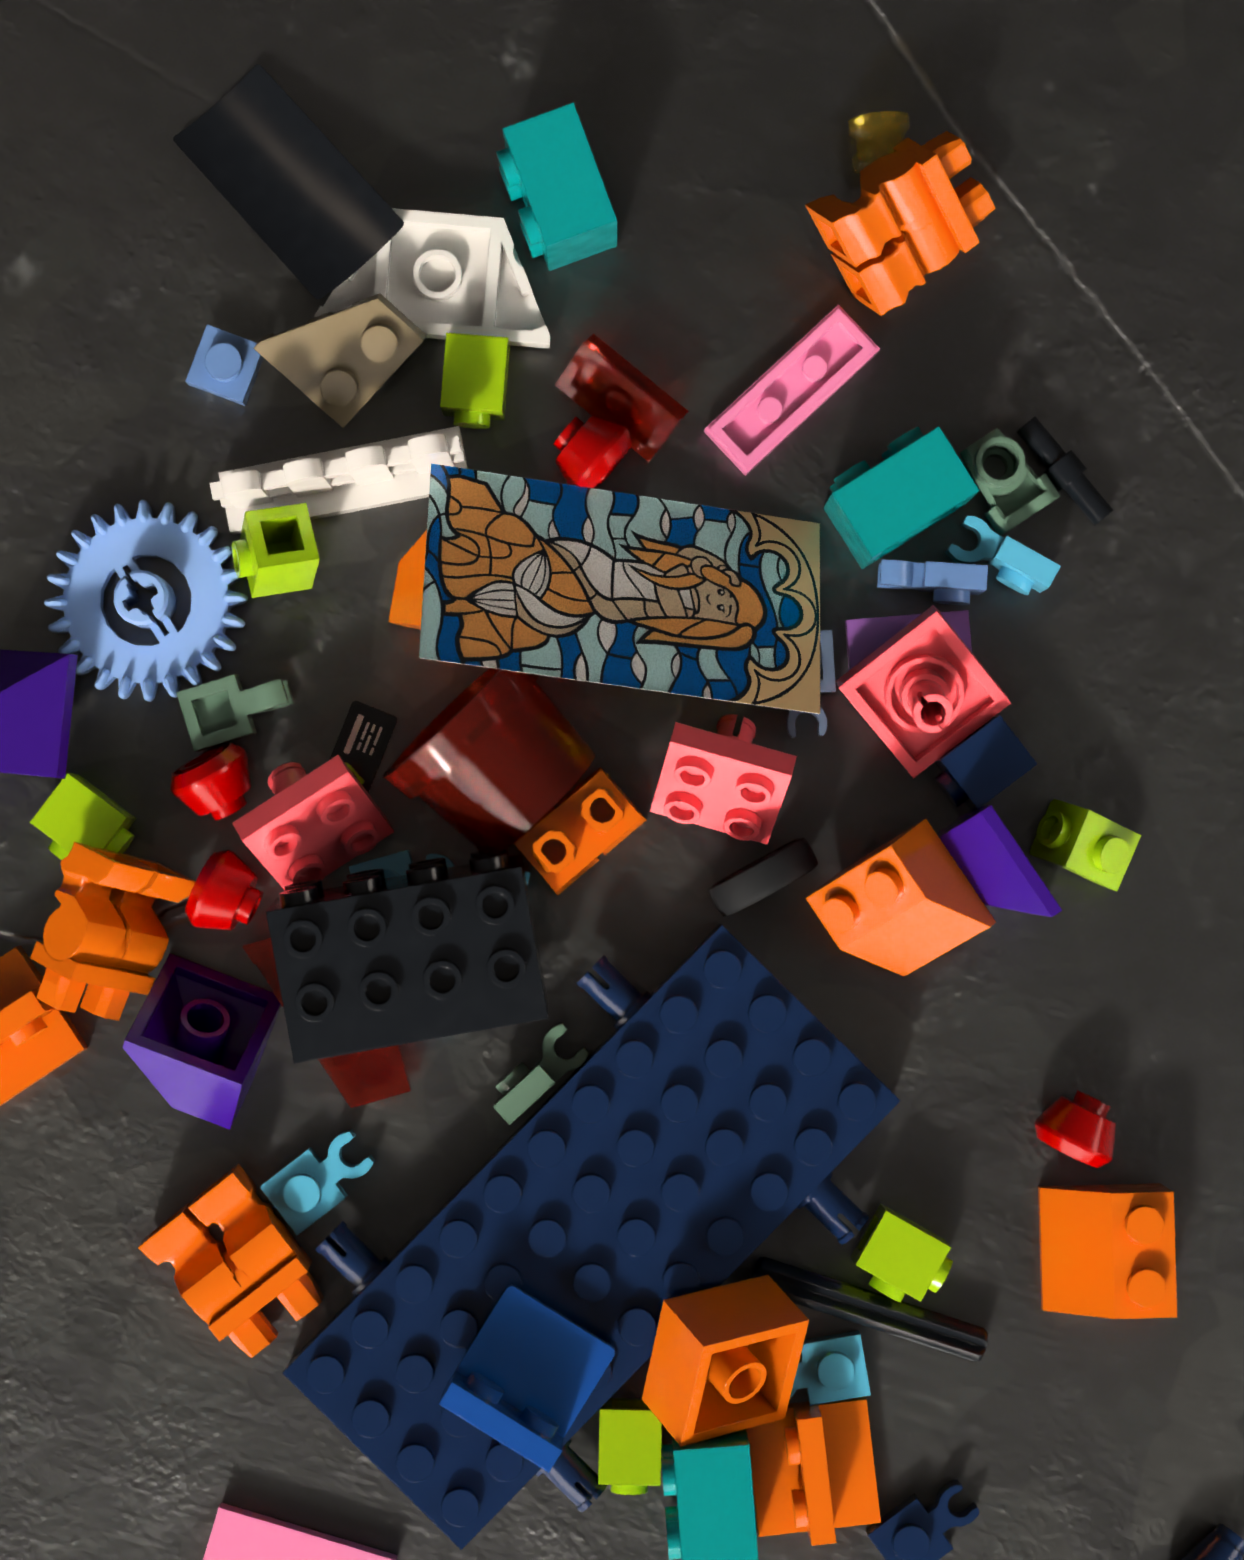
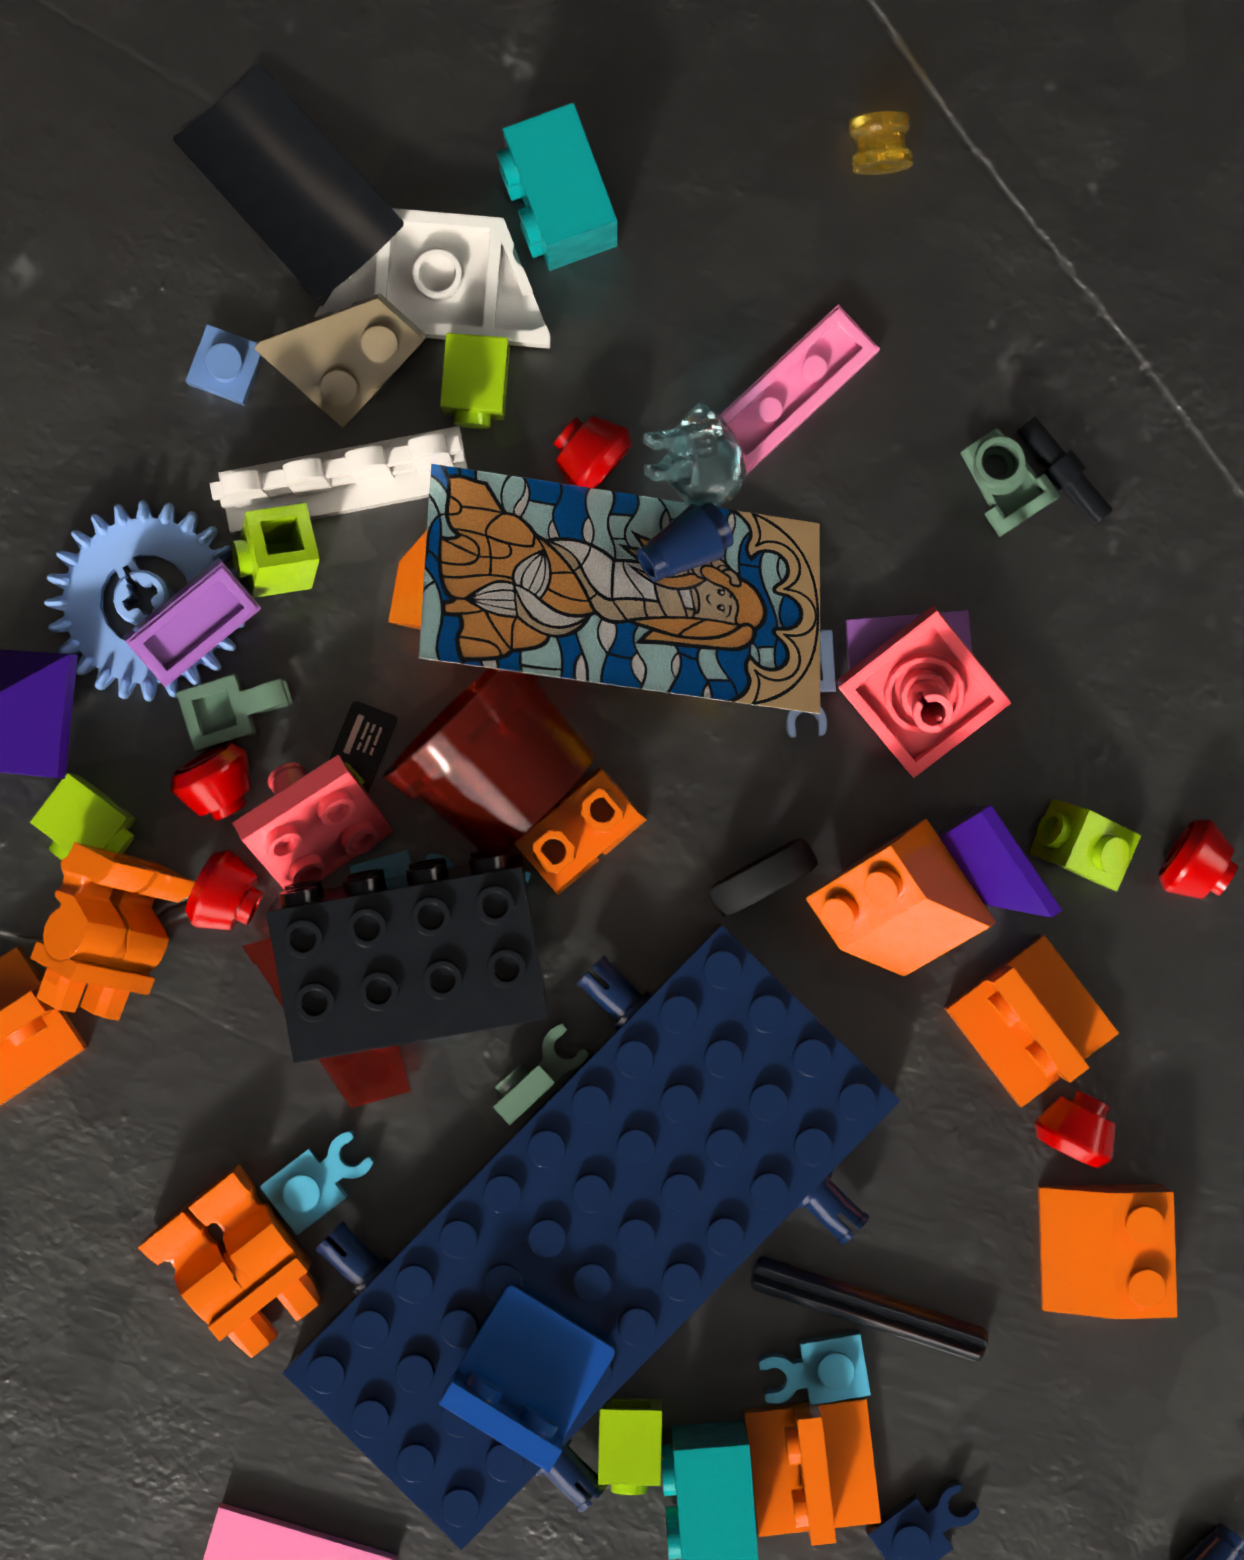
(192, 622): none -> medium lavender tile
(202, 1038): dark purple slope -> none
(621, 394): clear red plate -> none
(687, 542): none -> dark blue cone
(700, 458): none -> clear light blue piece
(723, 780): coral plate -> none
(724, 1359): orange brick -> none
(900, 496): teal brick -> none
(902, 1256): lime brick -> none
(912, 210): orange hips -> none
(948, 581): medium blue plate -> none
(983, 765): dark blue brick -> none
(1017, 564): medium azure plate -> none
(1032, 1021): none -> orange bracket
(1198, 862): none -> red cone

